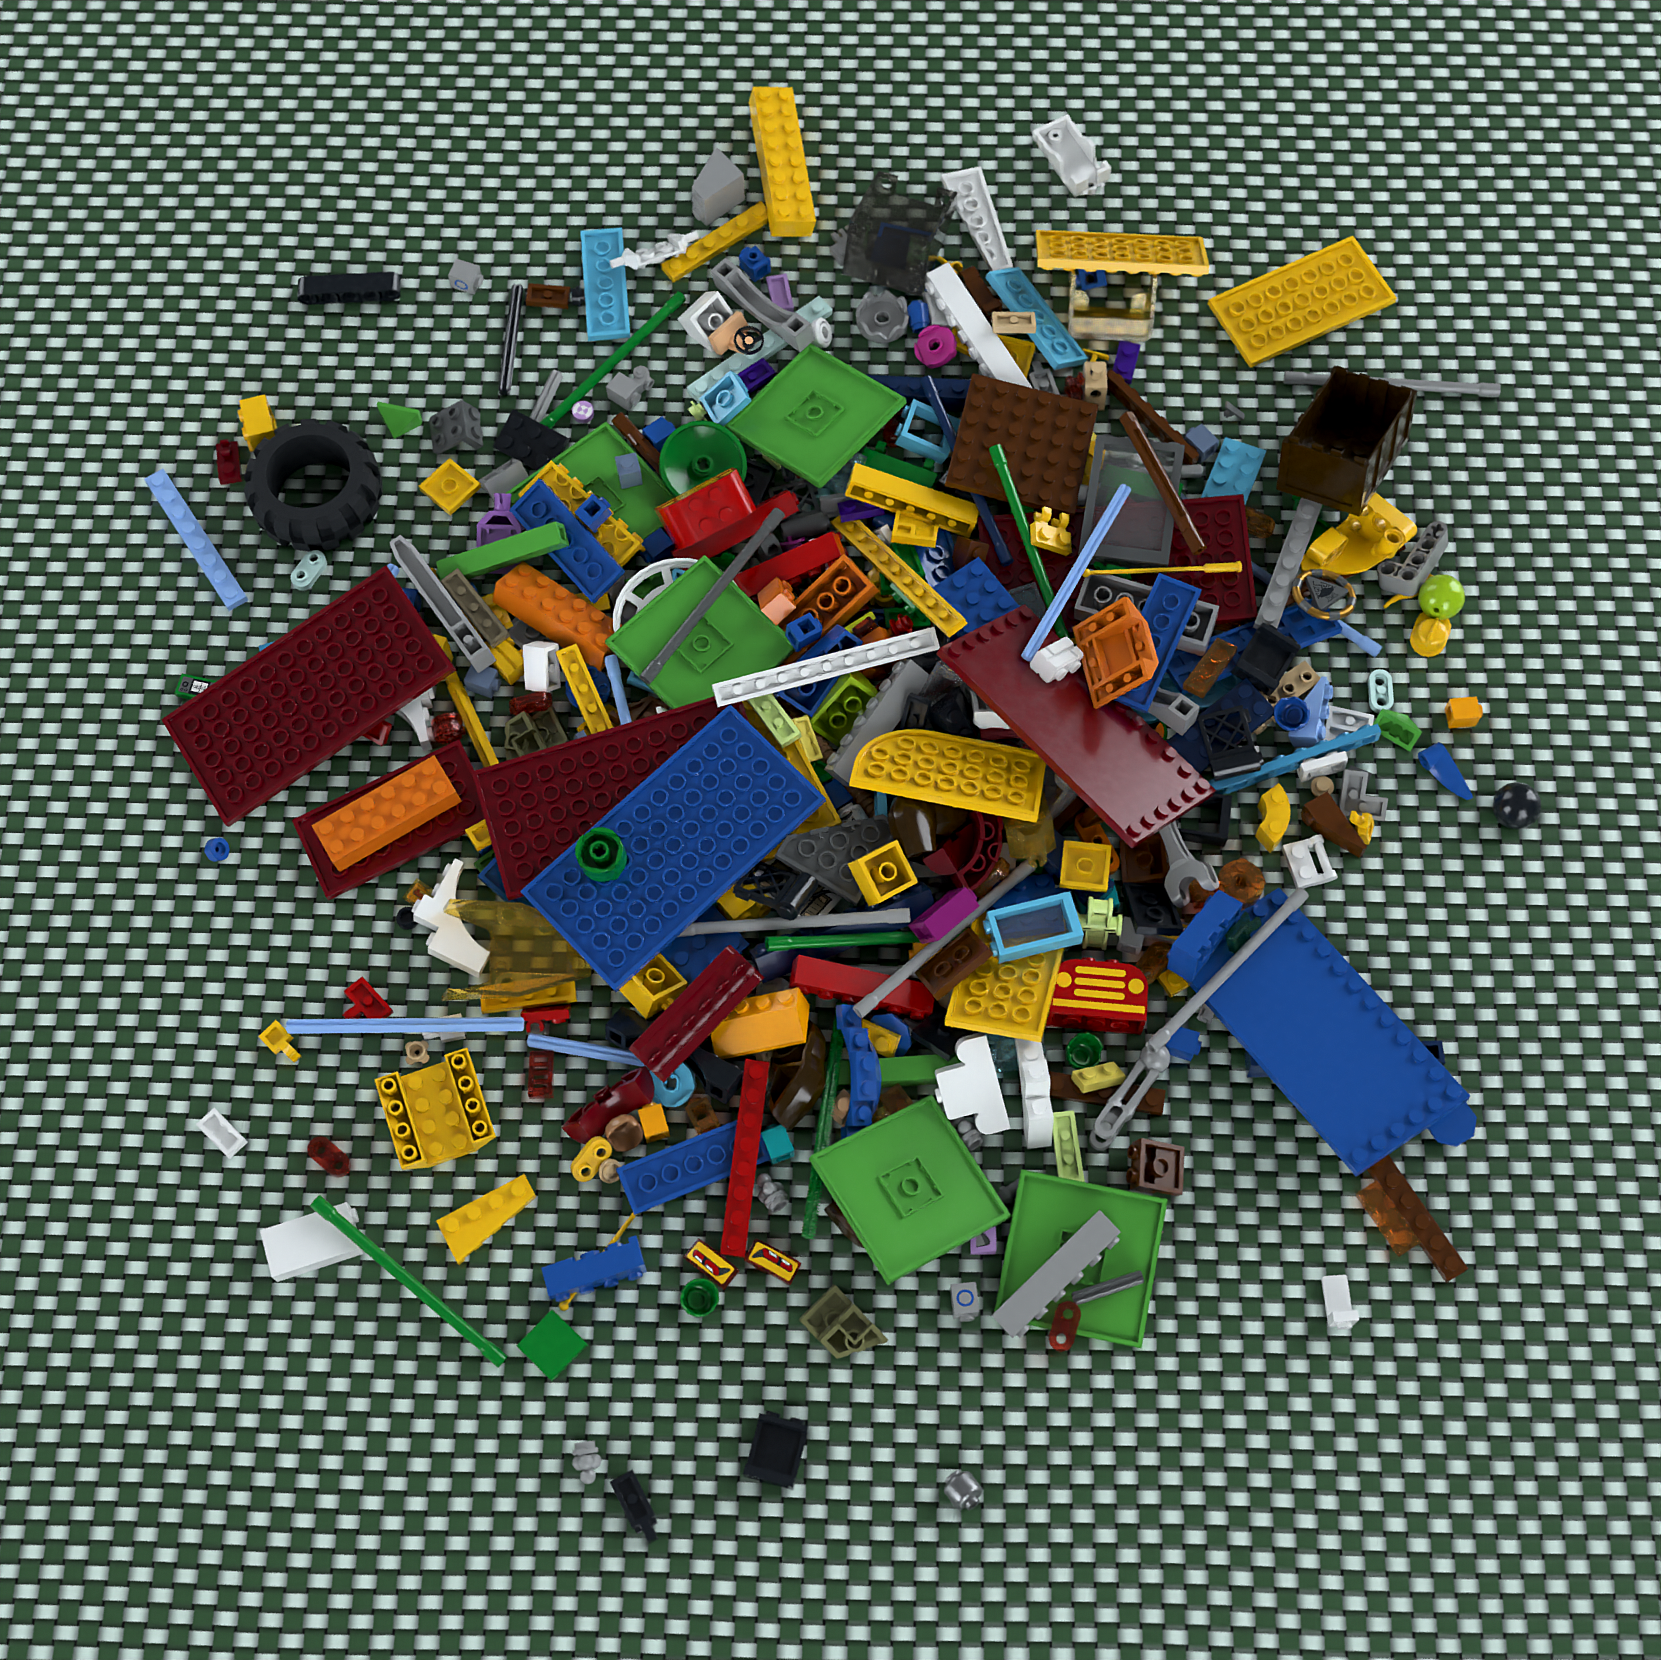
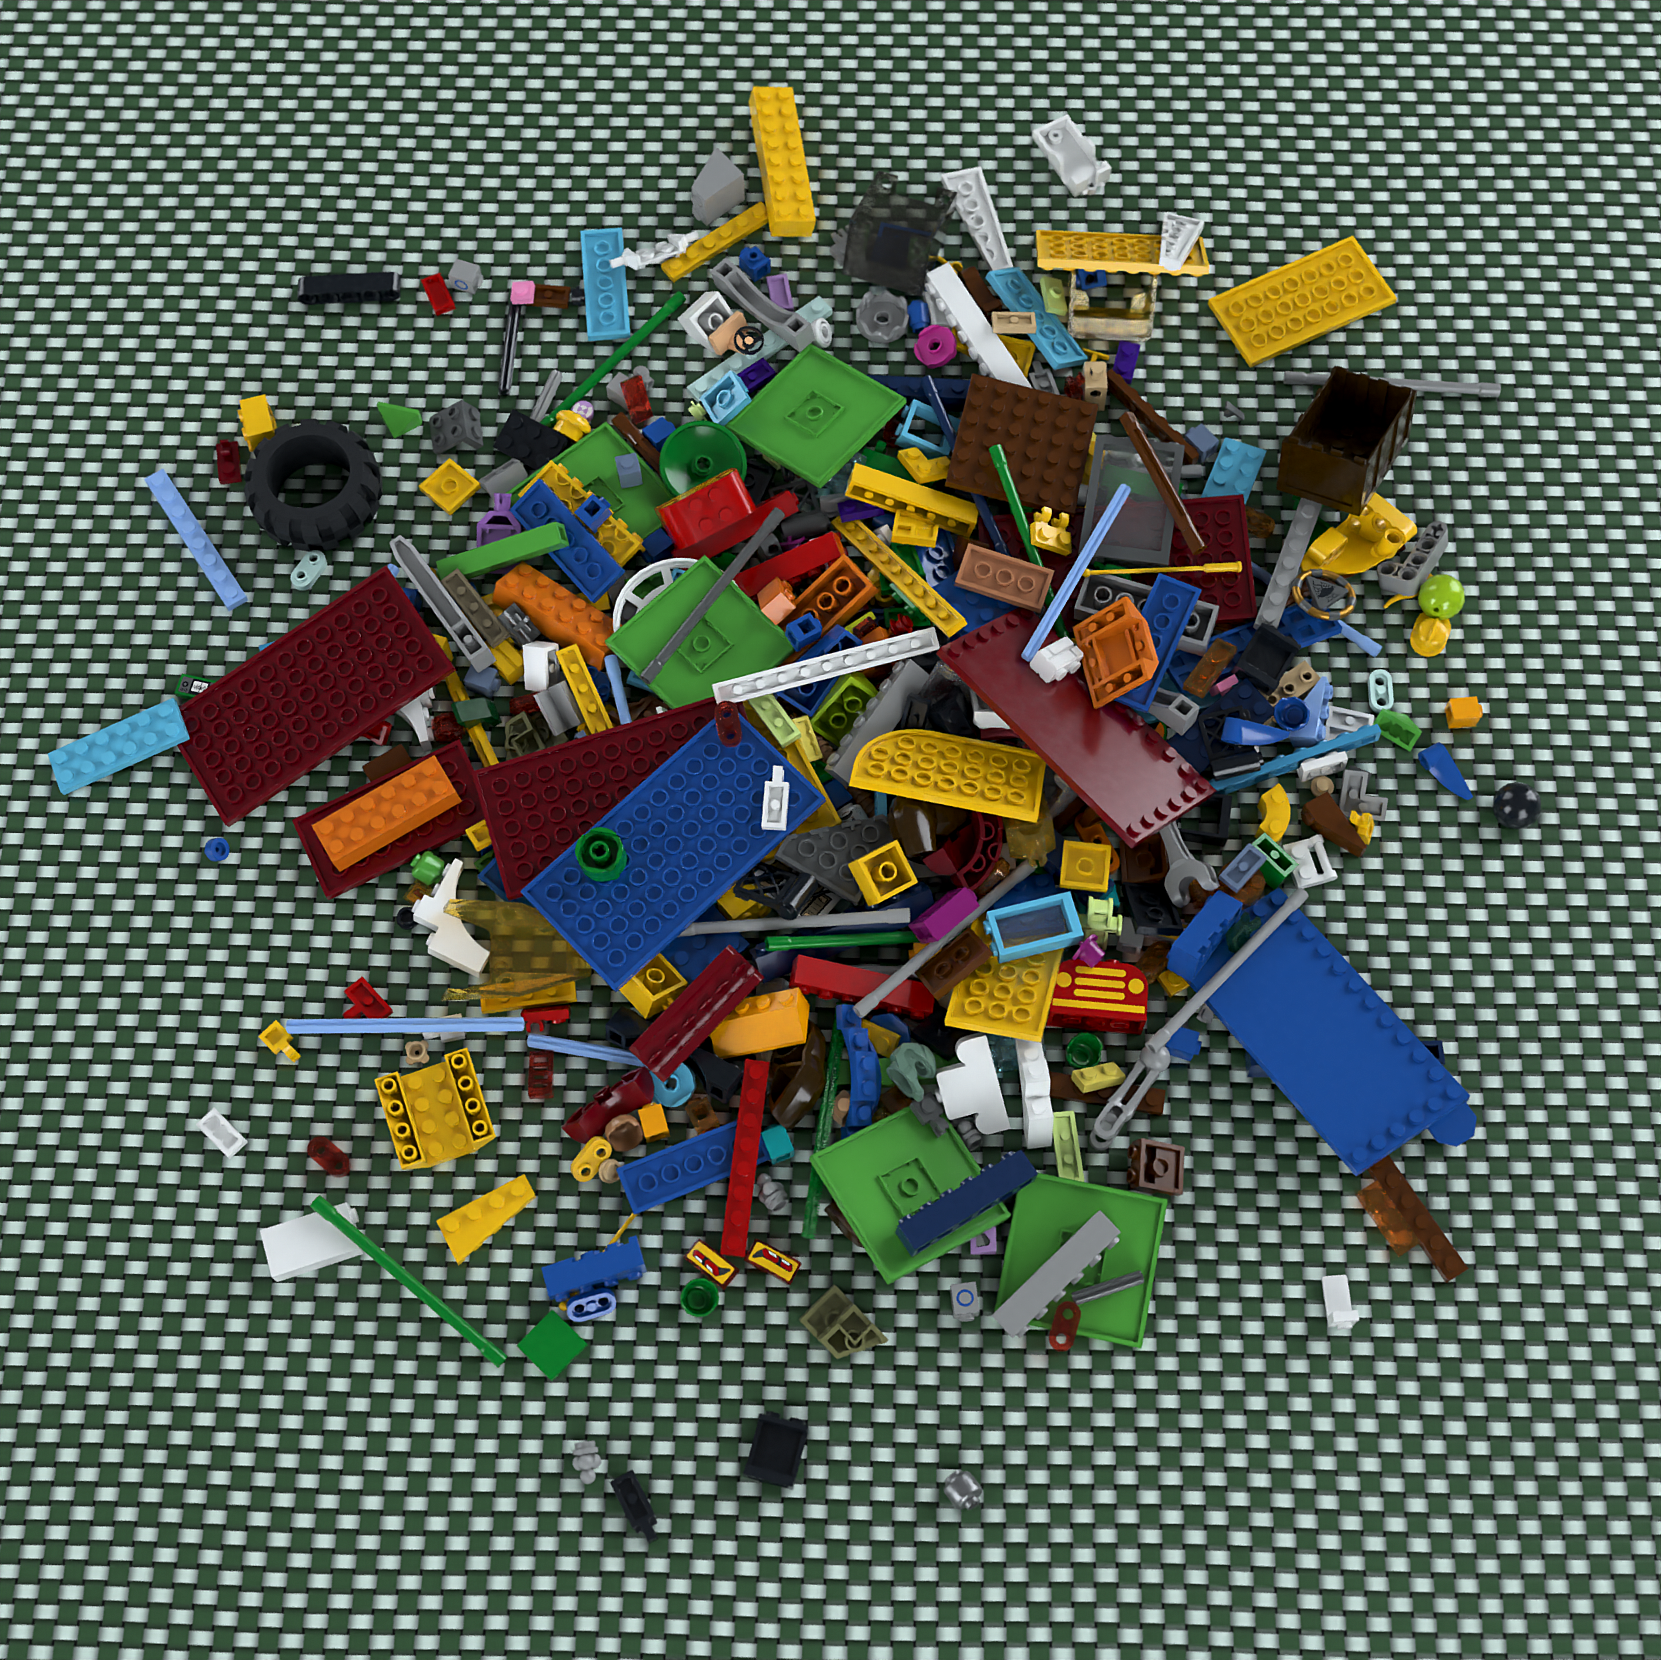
(118, 746): none -> medium azure plate
(386, 763): none -> reddish brown slope
(427, 868): none -> bright green head
(438, 294): none -> red tile
(474, 711): none -> dark green slope
(518, 625): none -> dark grey hips
(522, 292): none -> bright pink plate
(559, 708): none -> light grey panel
(571, 425): none -> yellow piece
(592, 1306): none -> plate
(636, 399): none -> clear red plate
(728, 725): none -> clear red plate
(775, 801): none -> white plate
(909, 1062): none -> sand green helmet
(921, 468): none -> yellow plate
(929, 1112): none -> dark grey plate
(966, 1202): none -> dark blue brick
(1004, 578): none -> nougat plate
(1053, 295): none -> yellowish green plate
(1089, 951): none -> magenta piece
(1178, 239): none -> white wing
(1223, 686): none -> bright pink plate
(1242, 867): none -> sand blue plate
(1250, 733): none -> blue piece
(1278, 864): none -> green brick

